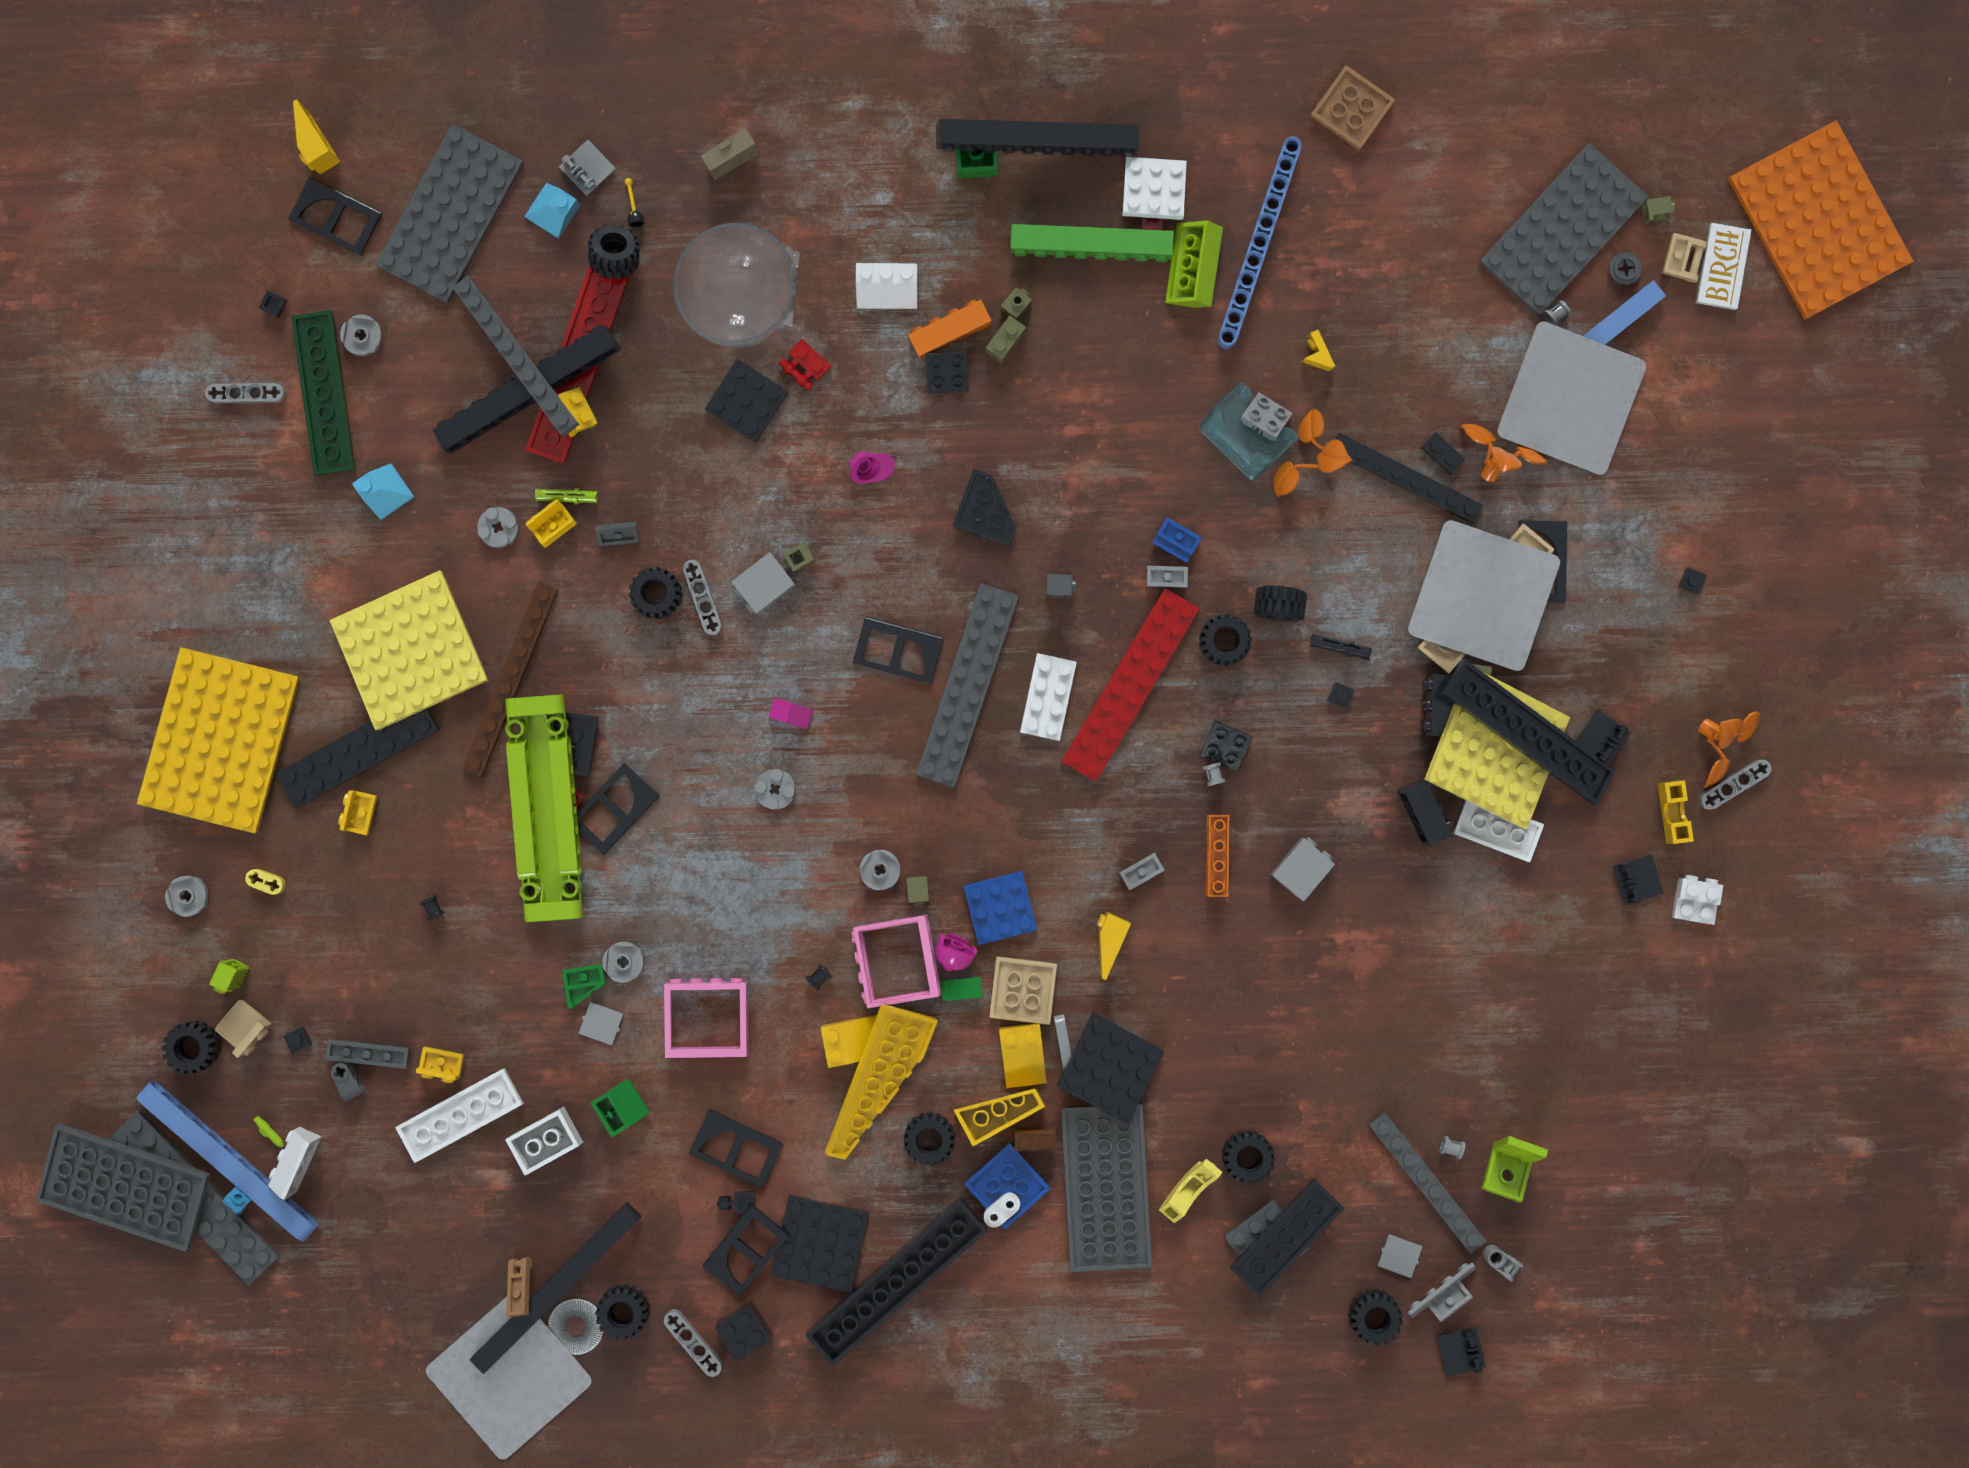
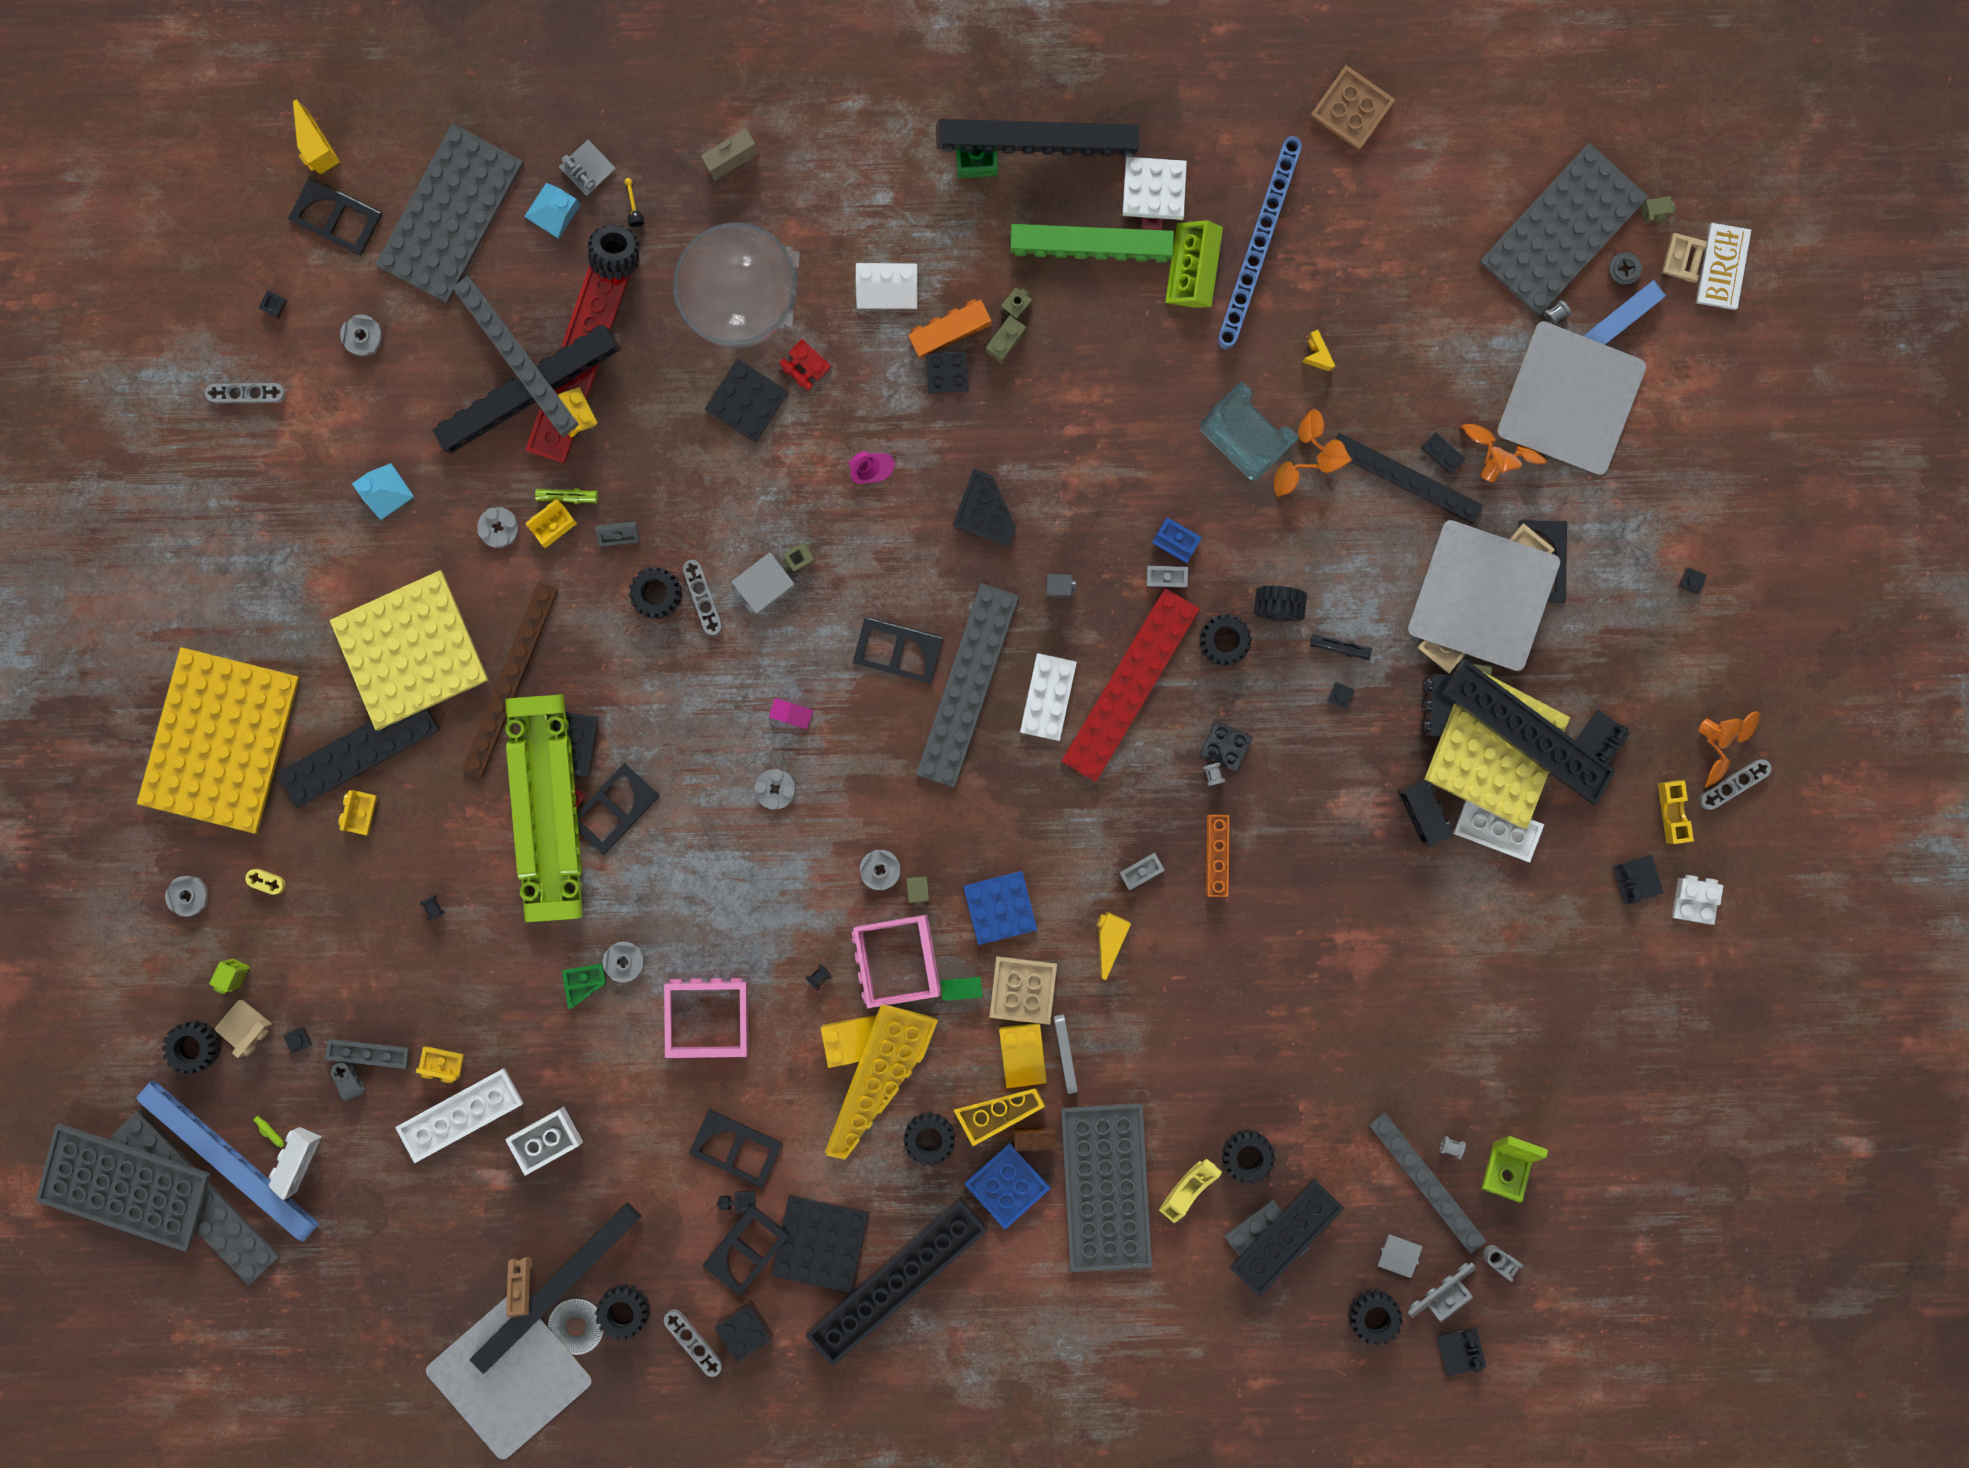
(236, 1200): dark azure bracket -> none
(323, 393): dark green plate -> none
(601, 1023): light grey piece -> none
(620, 1107): green slope -> none
(954, 952): dark pink cylinder -> none
(1001, 1210): white plate -> none
(1110, 1068): black plate -> none
(1266, 416): light grey hinge -> none
(1303, 868): light grey brick -> none
(1820, 219): orange plate -> none

